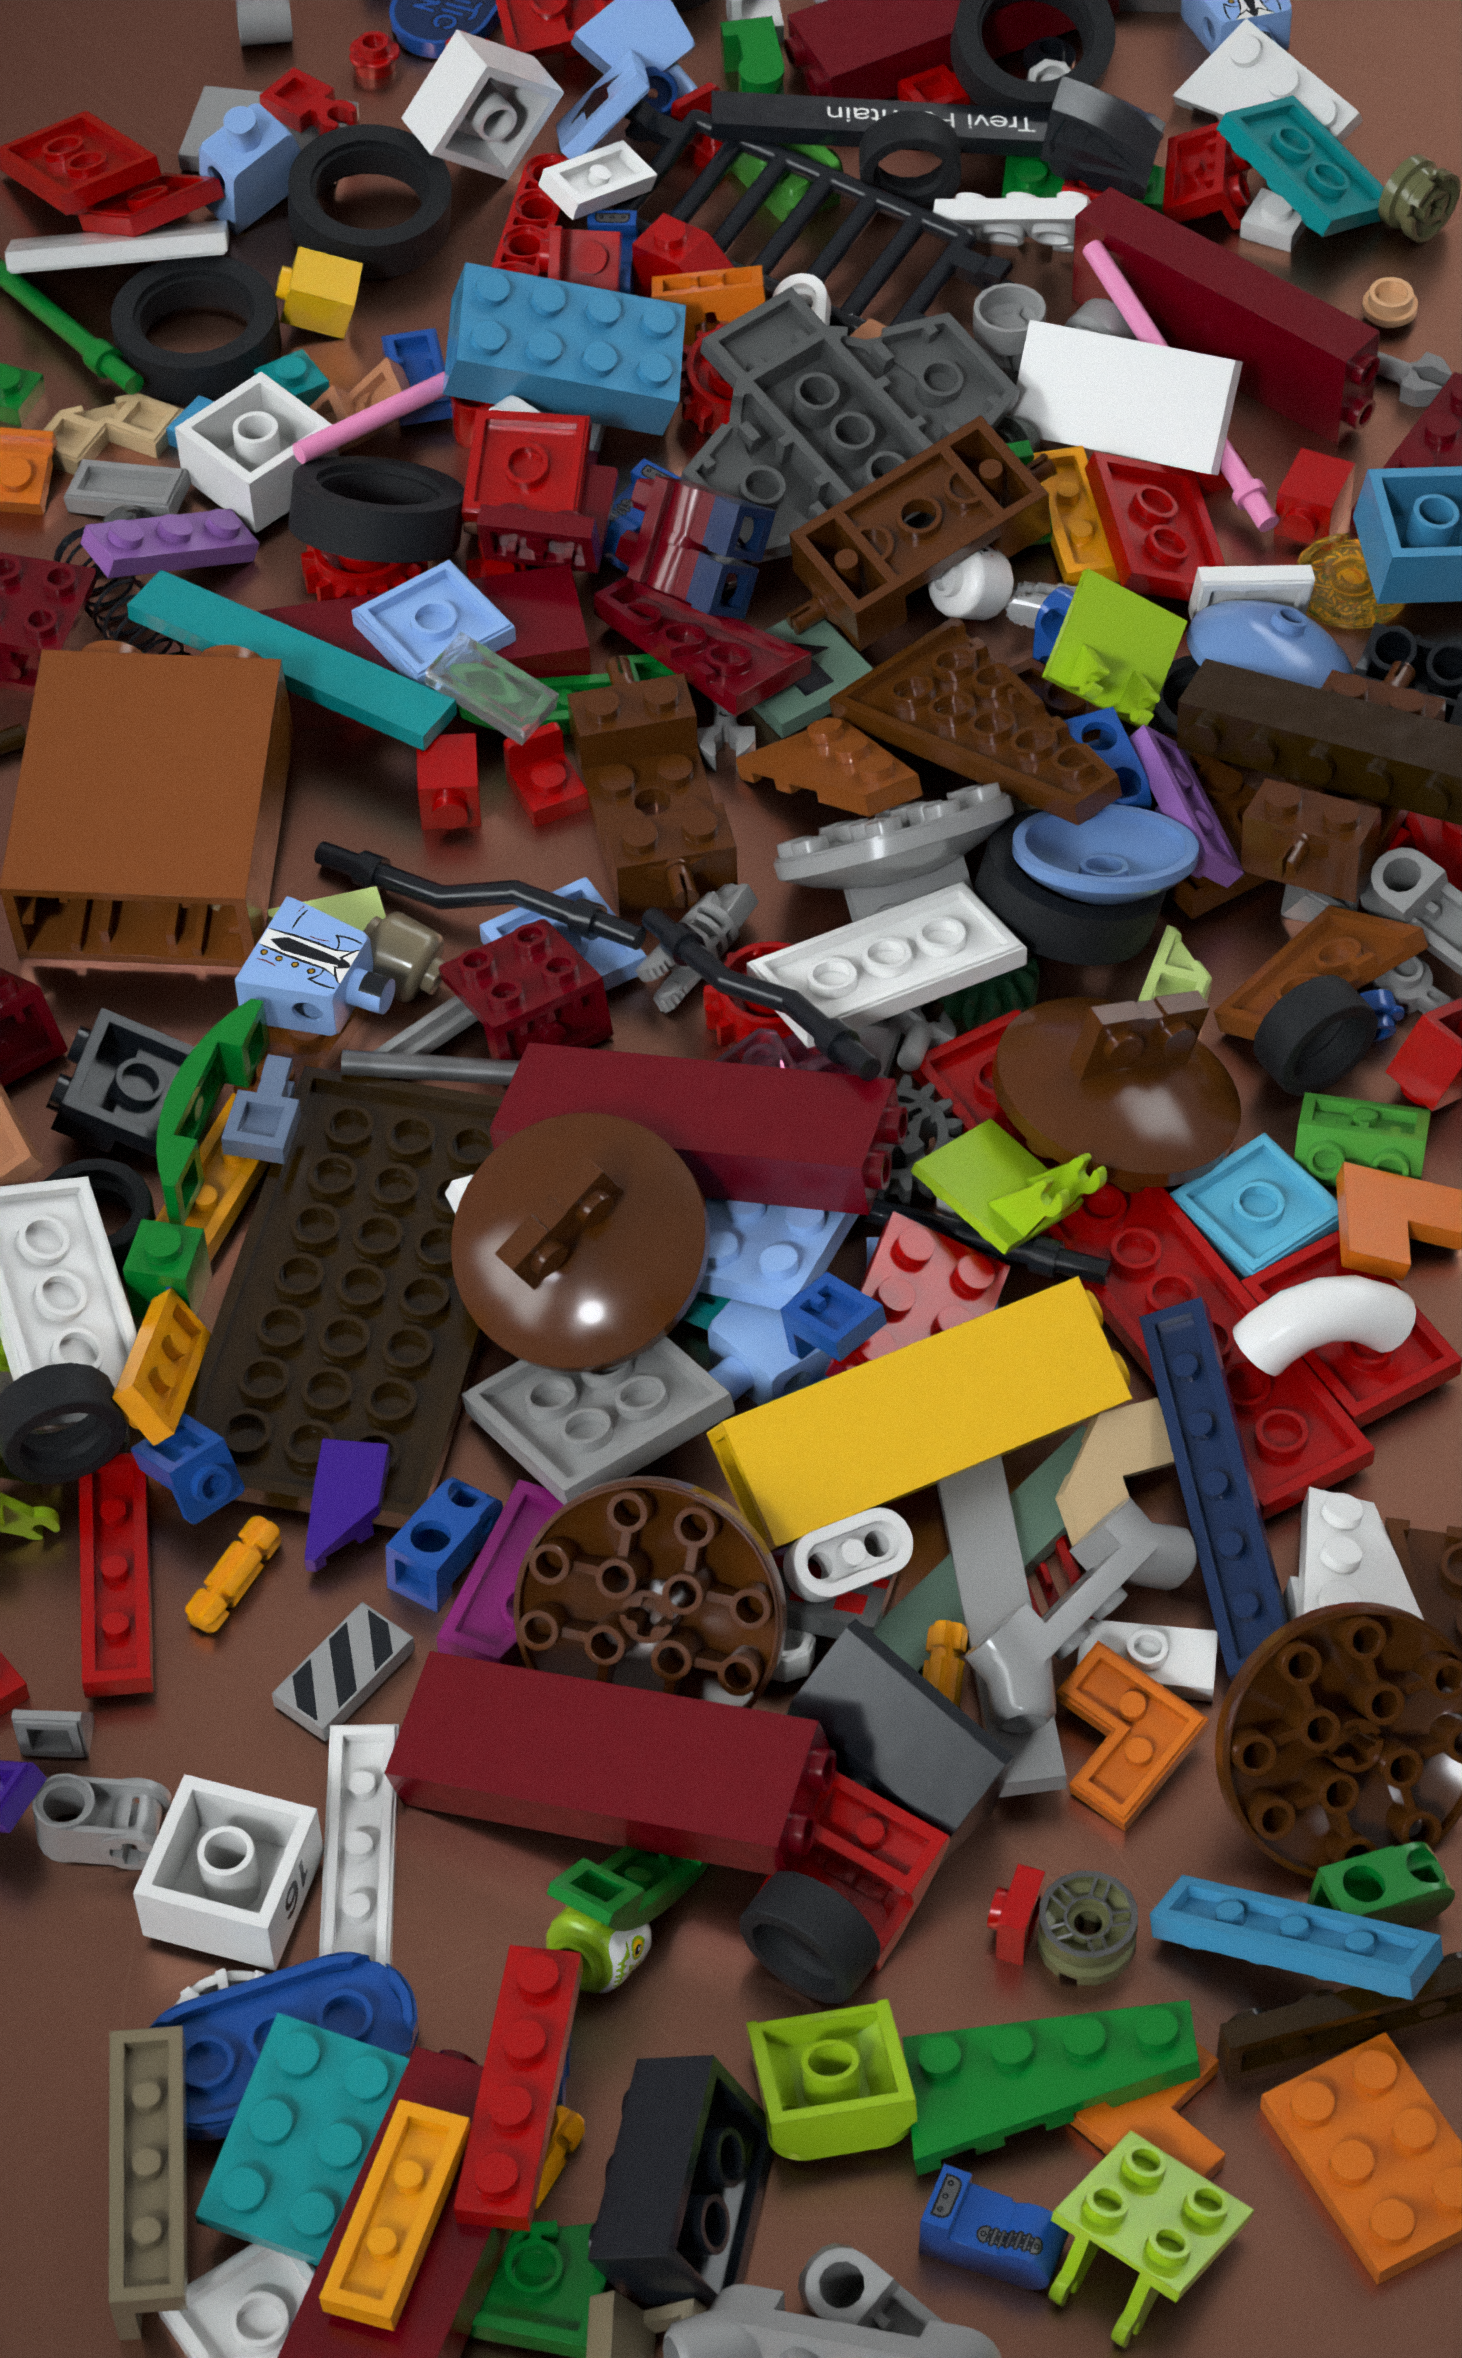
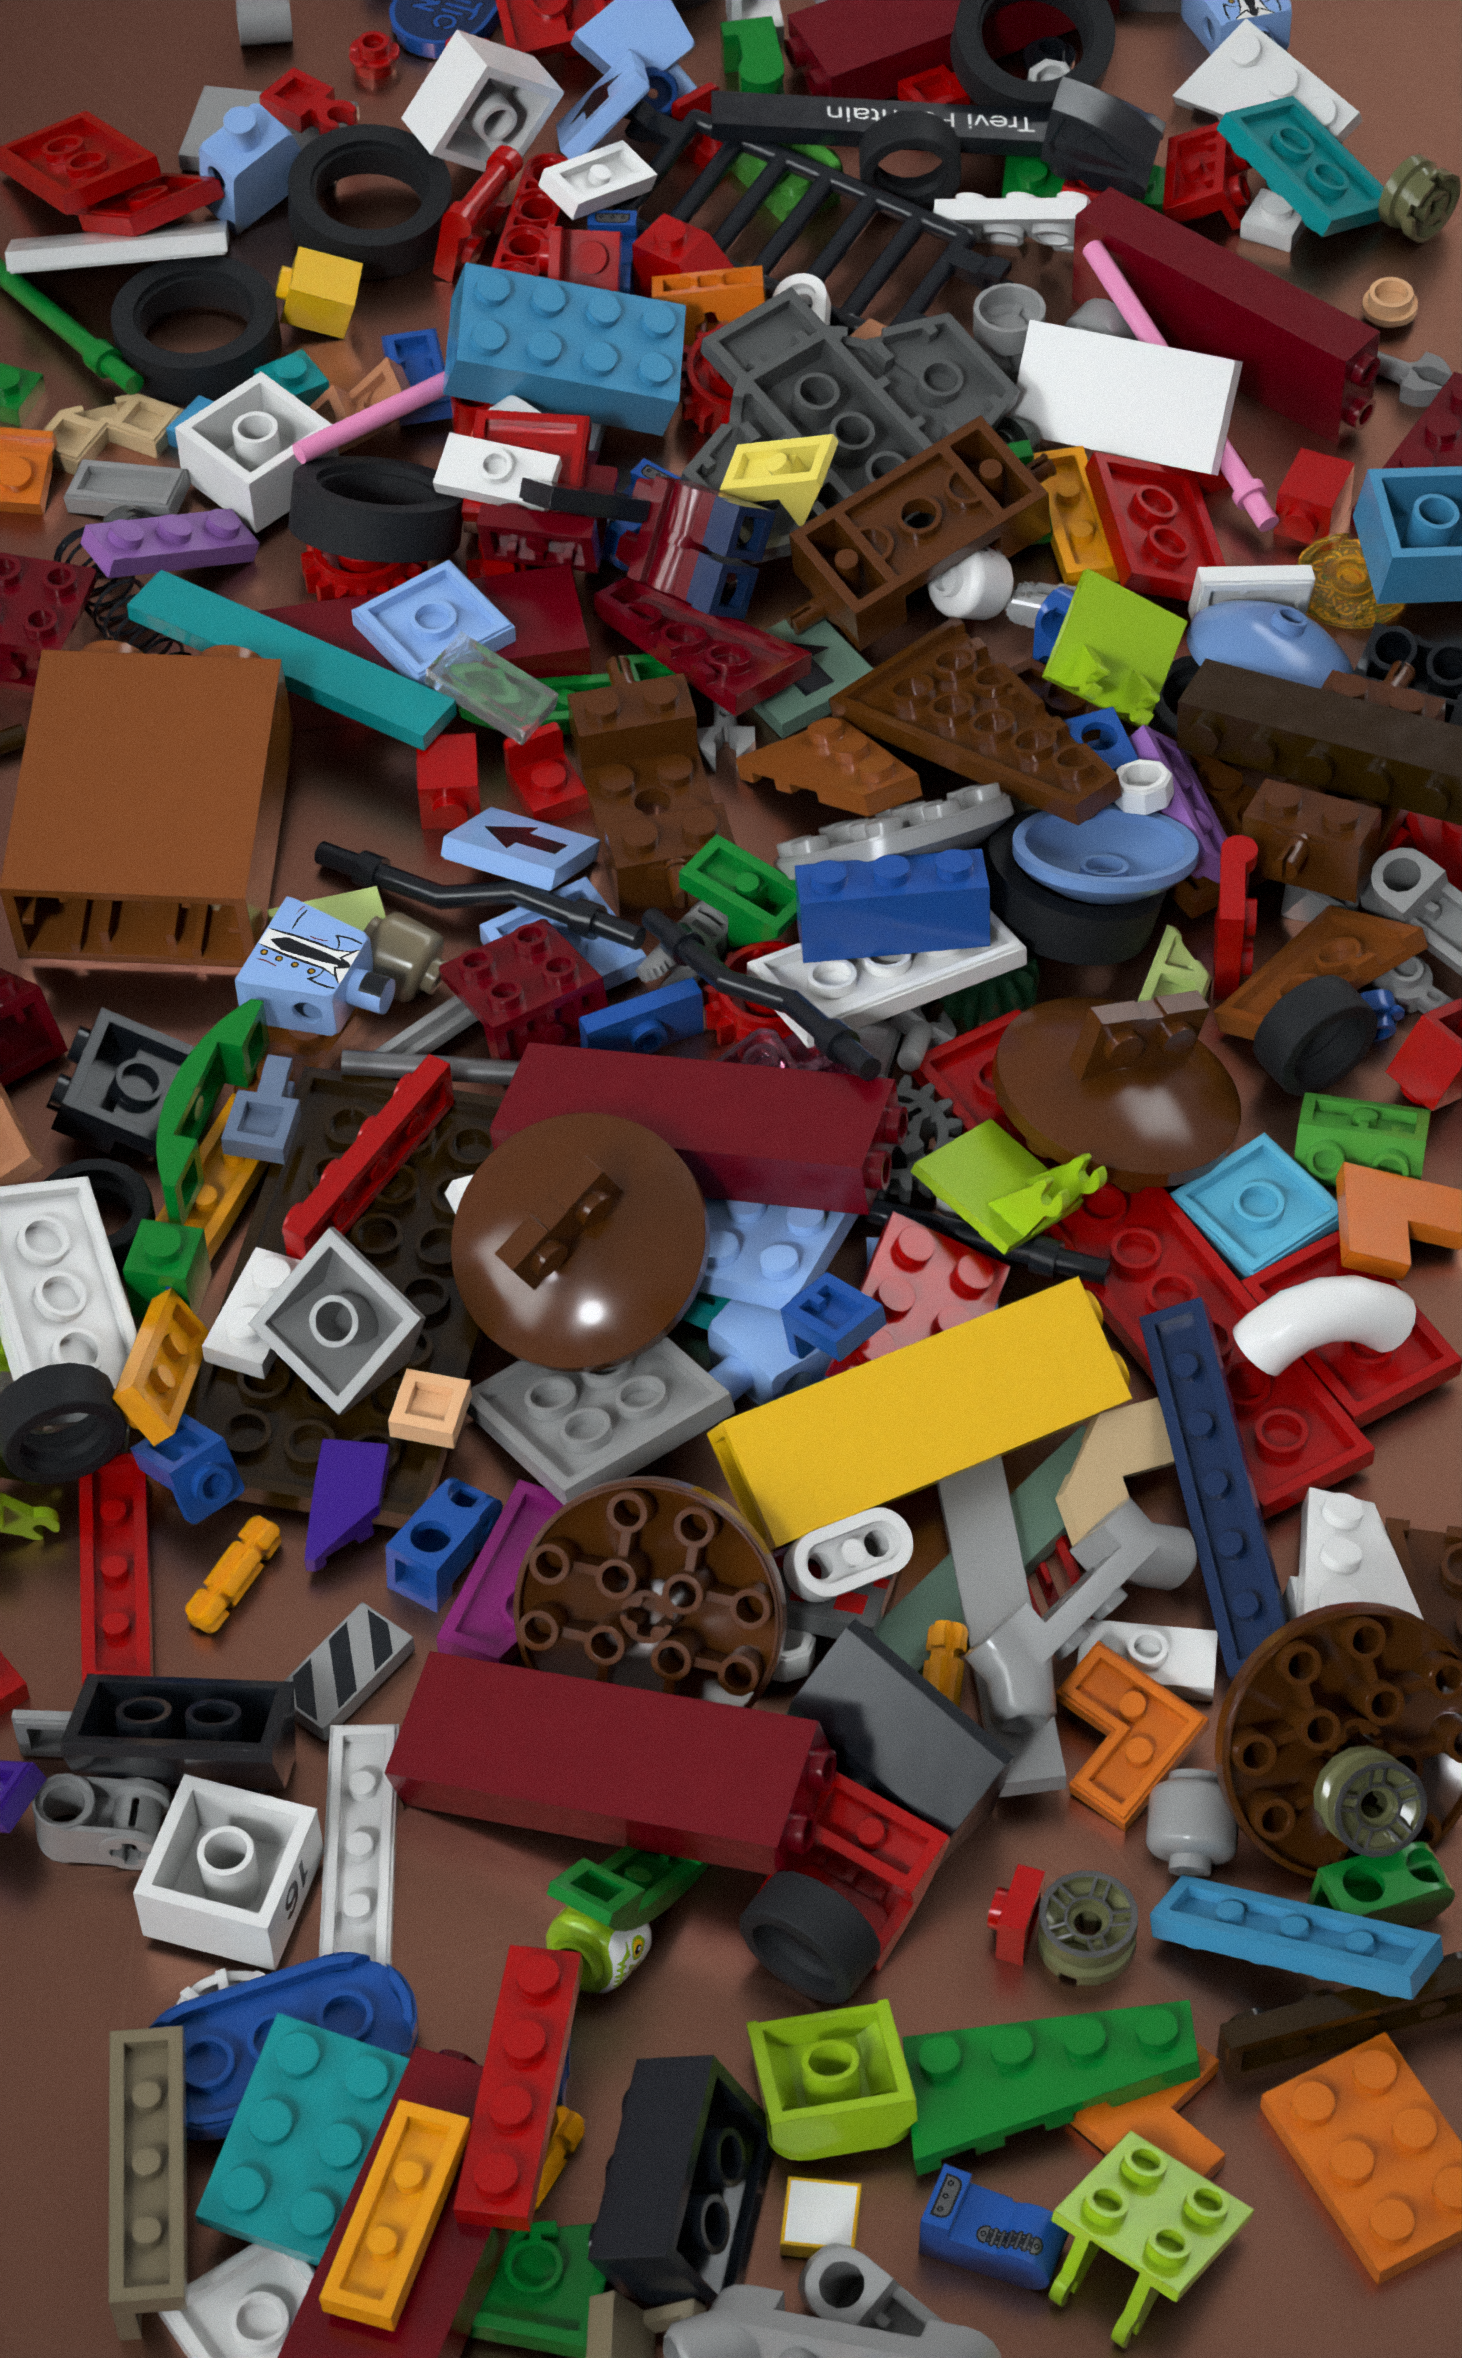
(180, 1726): none -> black slope
(231, 1339): none -> white plate
(339, 1323): none -> light grey slope
(373, 1159): none -> red plate
(430, 1408): none -> light nougat plate
(479, 213): none -> red plate
(491, 470): none -> white plate
(520, 848): none -> light blue tile
(584, 500): none -> black tile
(646, 1021): none -> blue plate
(744, 888): none -> green slope
(781, 471): none -> light yellow slope
(819, 2215): none -> white tile
(892, 905): none -> blue brick
(1144, 787): none -> white tile
(1190, 1823): none -> light grey head
(1234, 916): none -> red plate
(1369, 1829): none -> olive wheel

